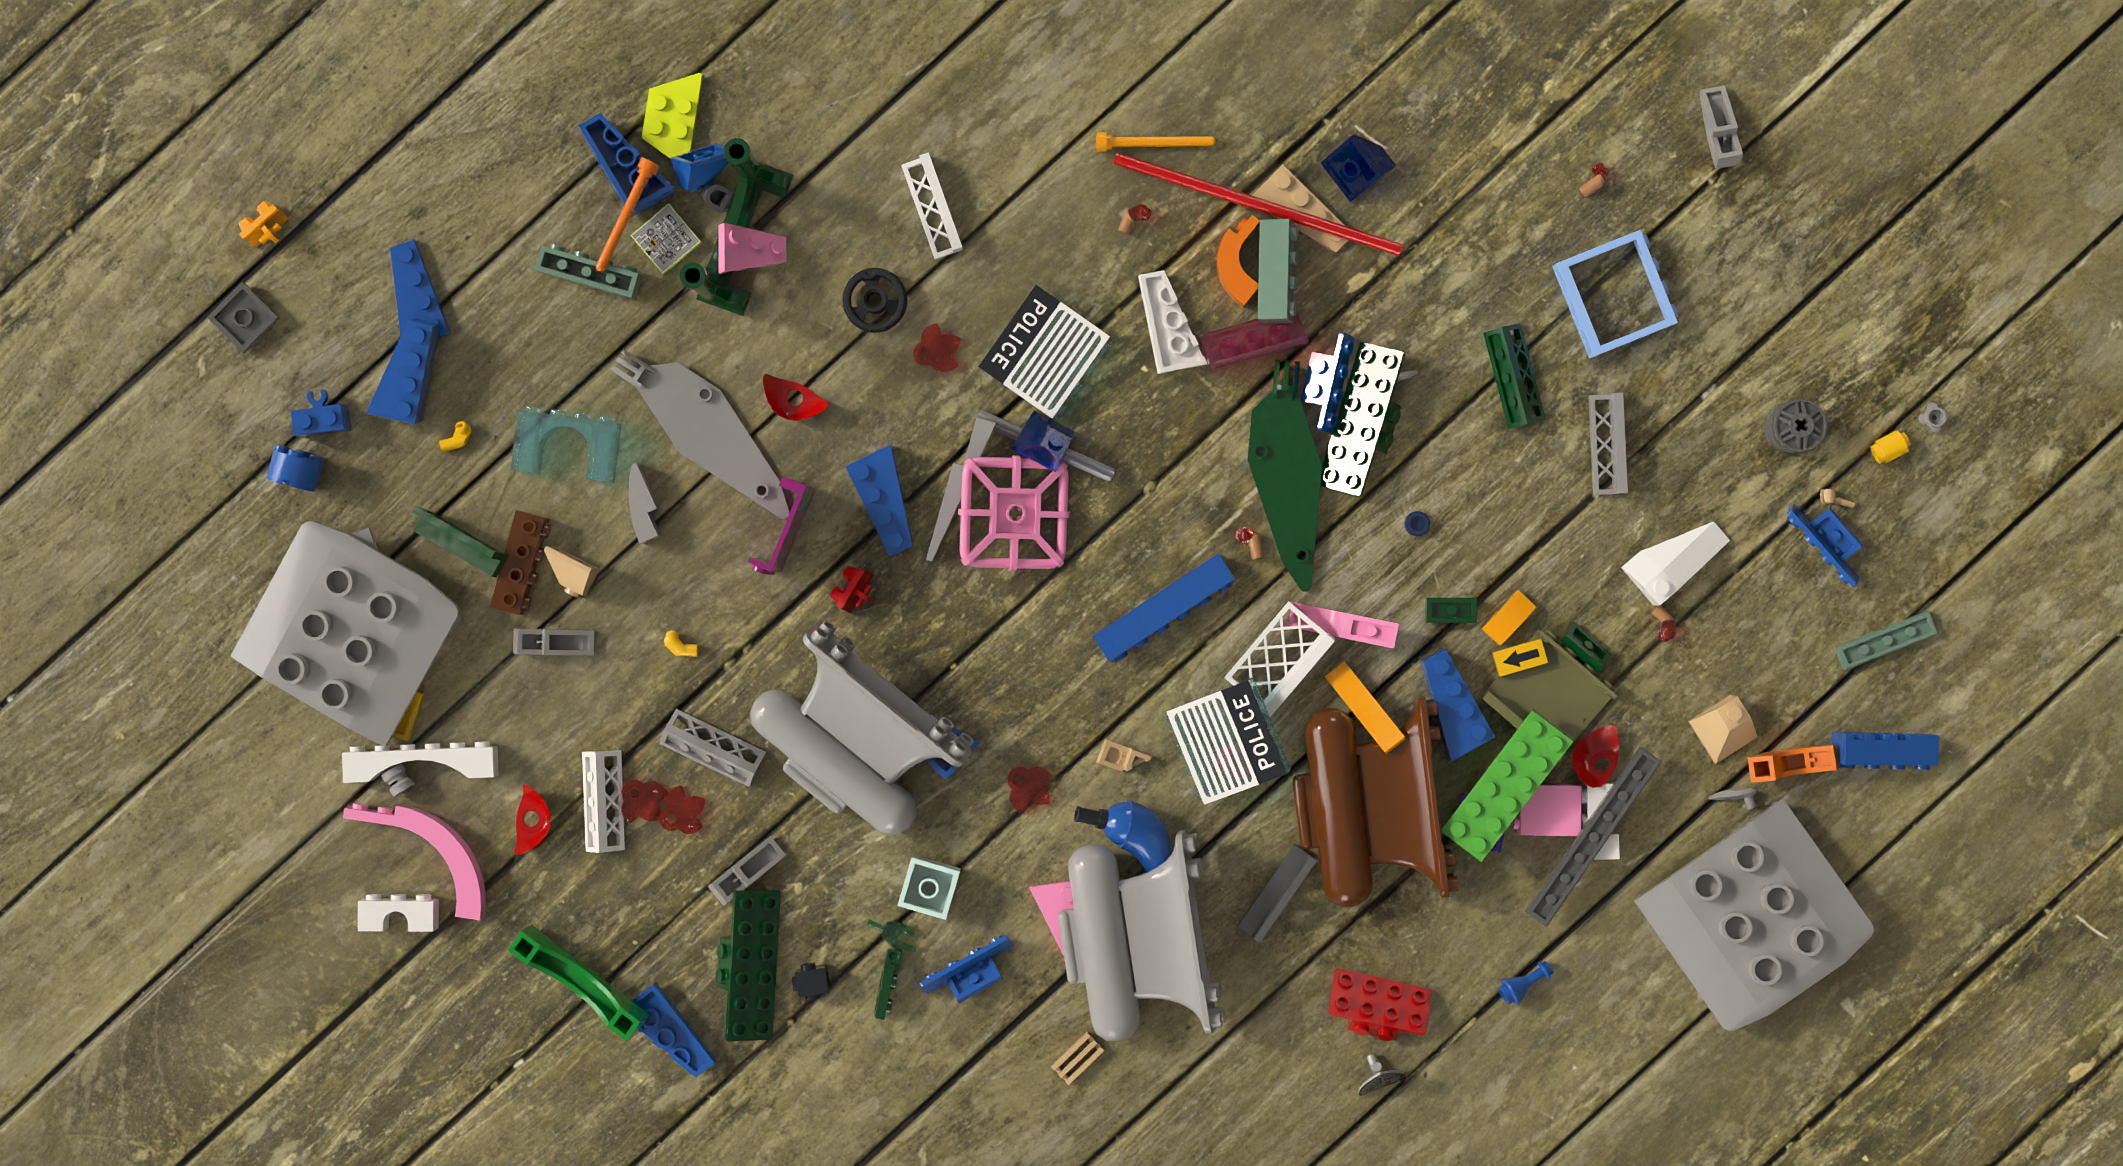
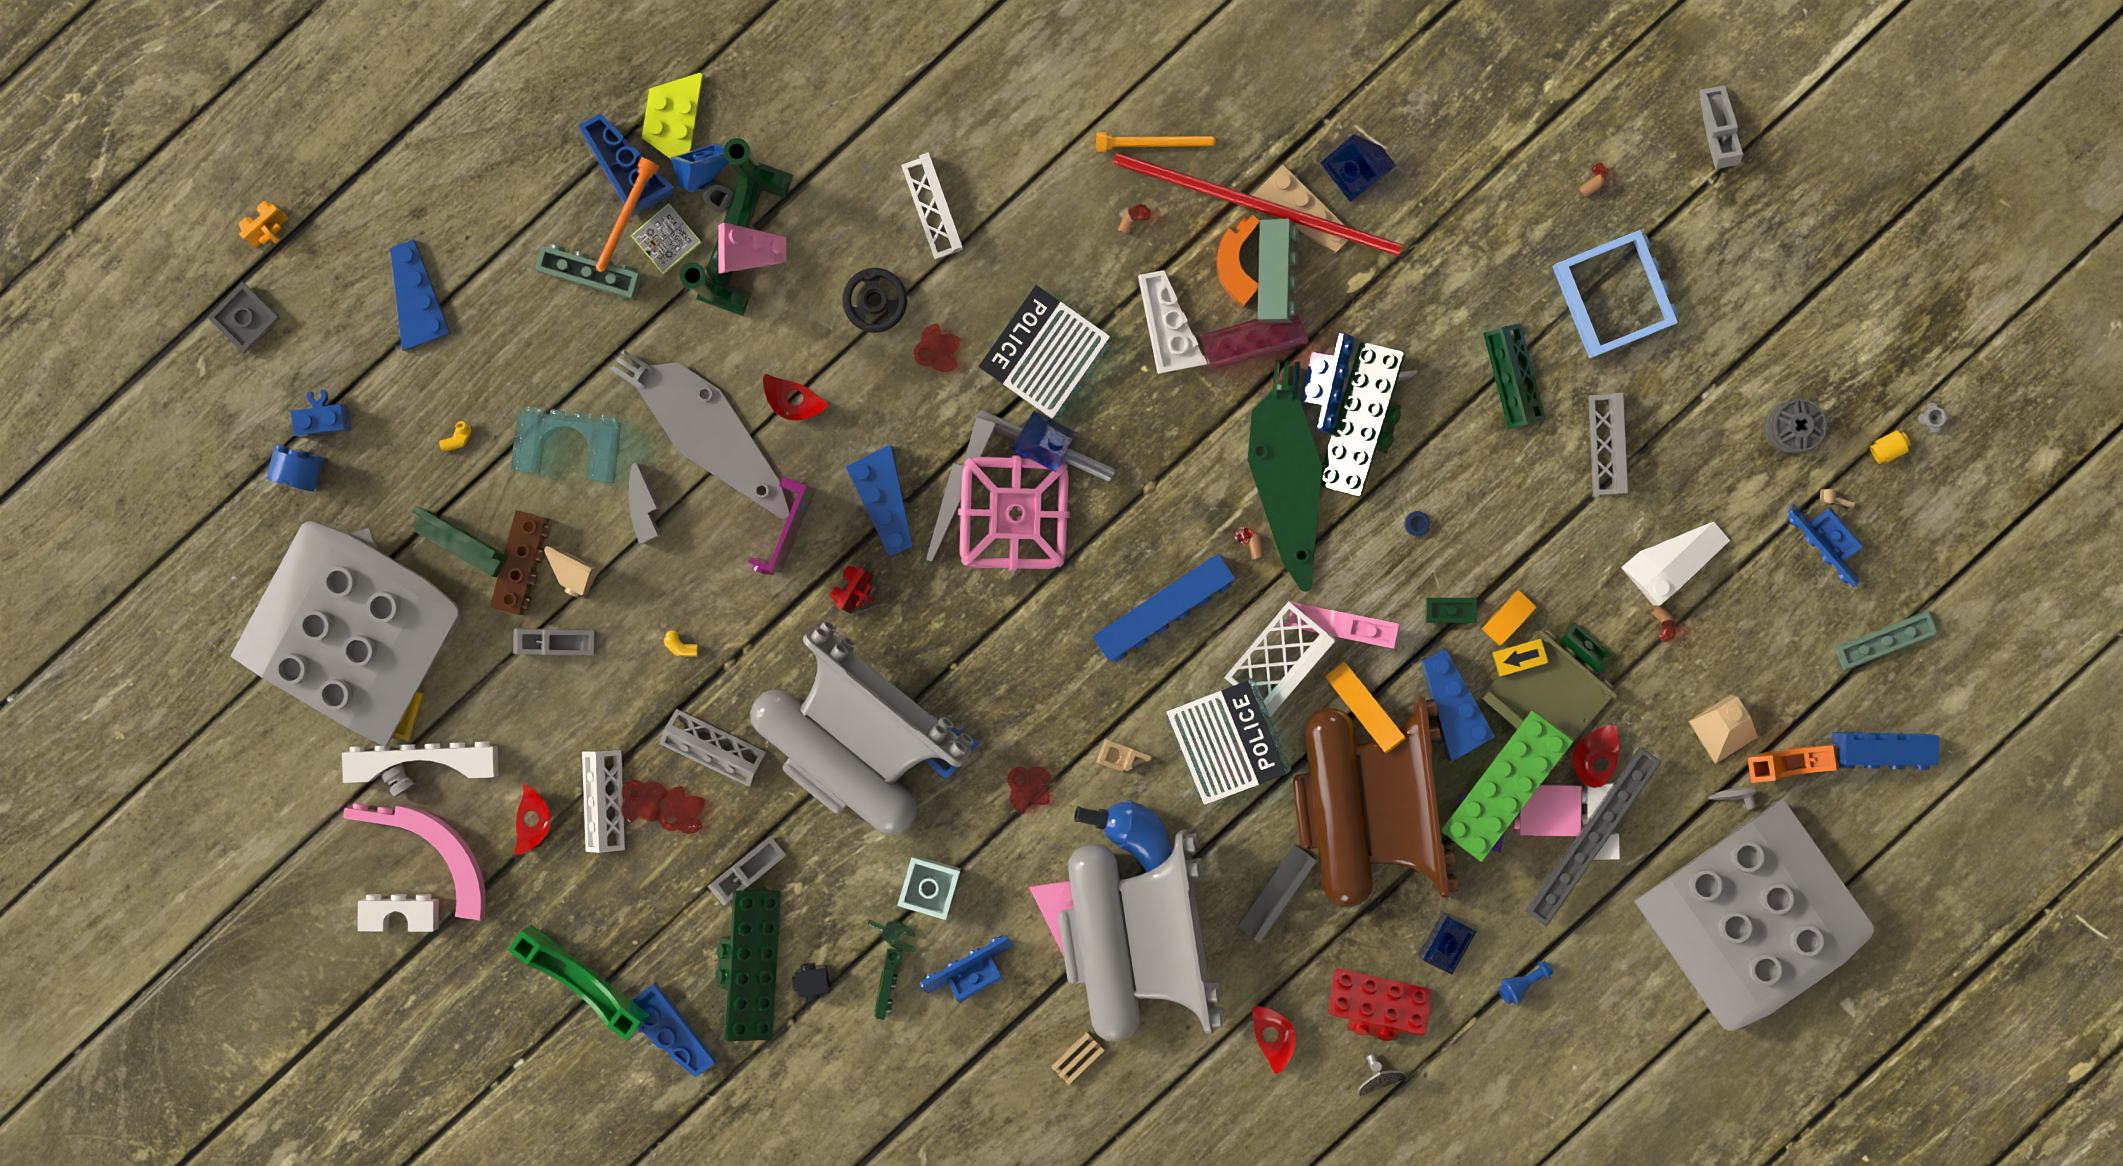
(408, 374): blue wedge -> none
(1282, 1049): none -> red piece
(1447, 943): none -> clear blue slope

